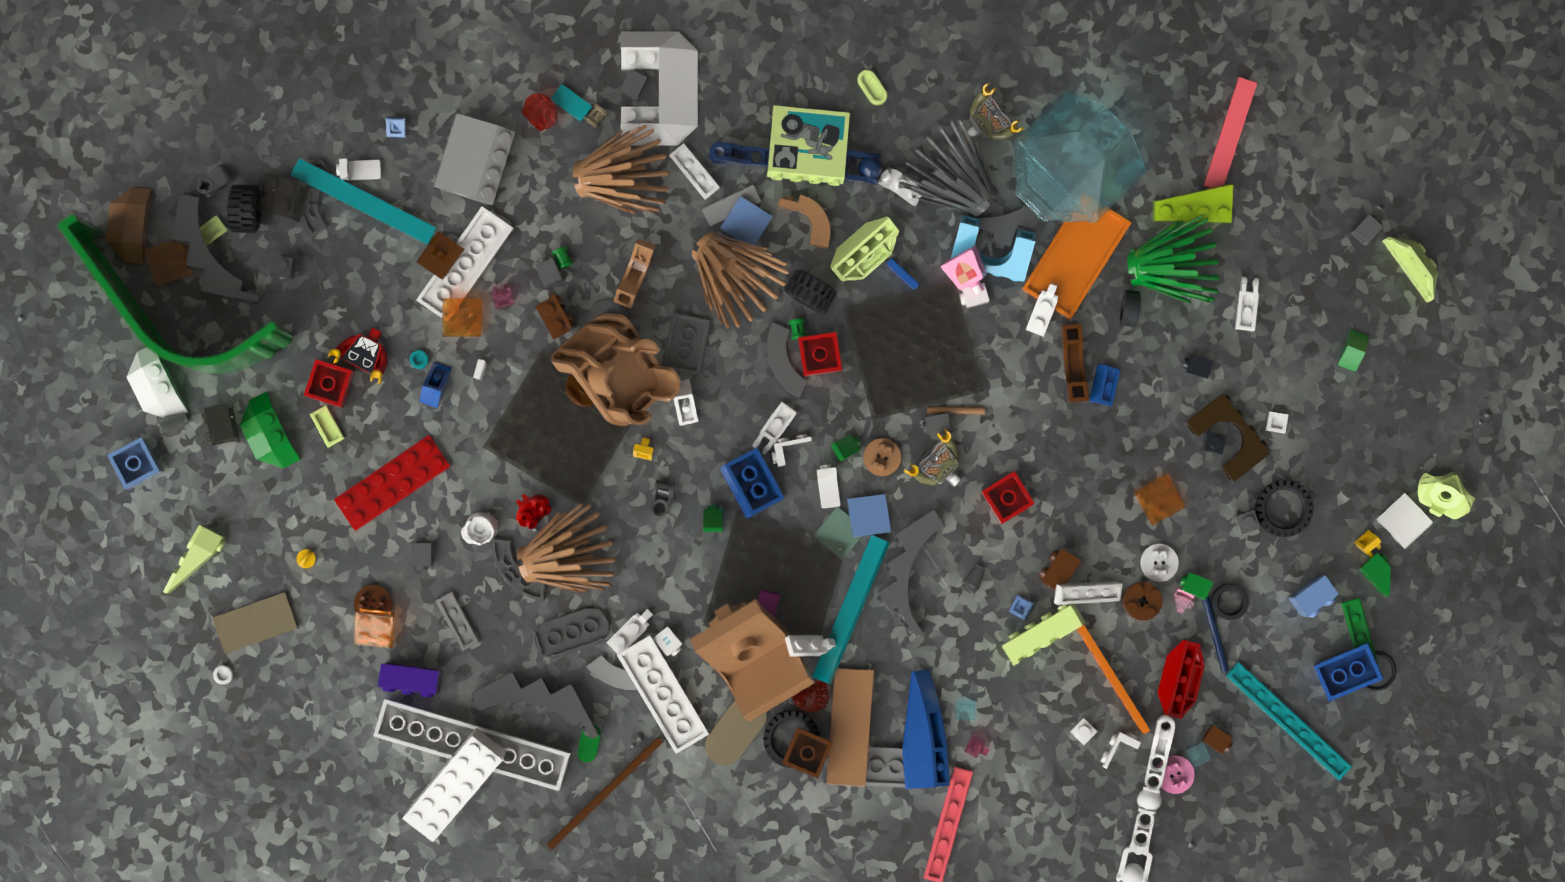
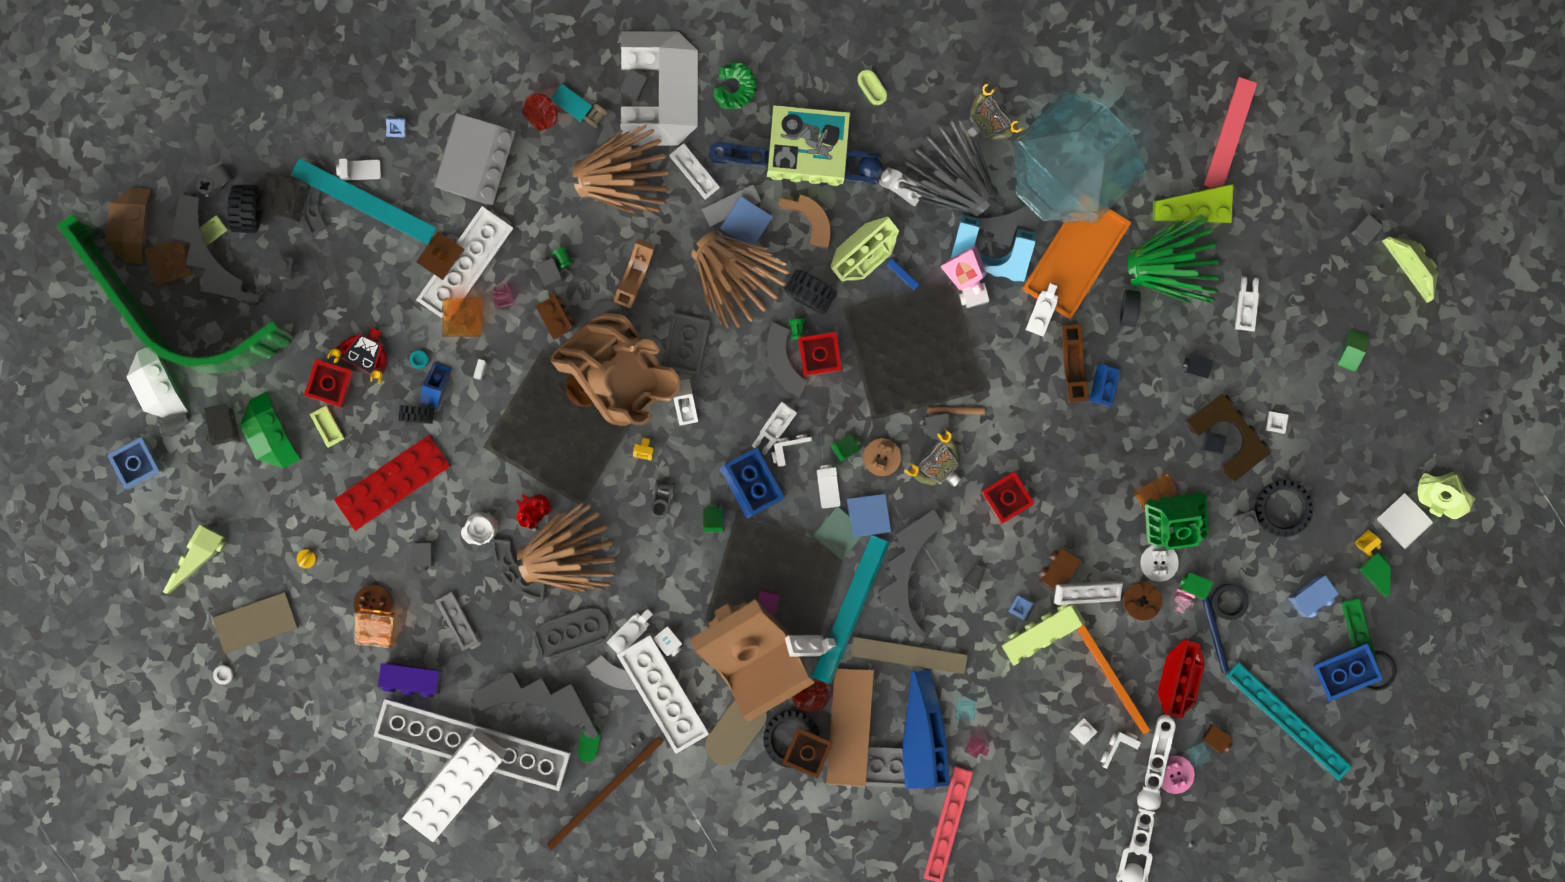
(416, 414): none -> black tyre
(746, 90): none -> green piece
(909, 655): none -> dark tan tile
(1177, 520): none -> green slope

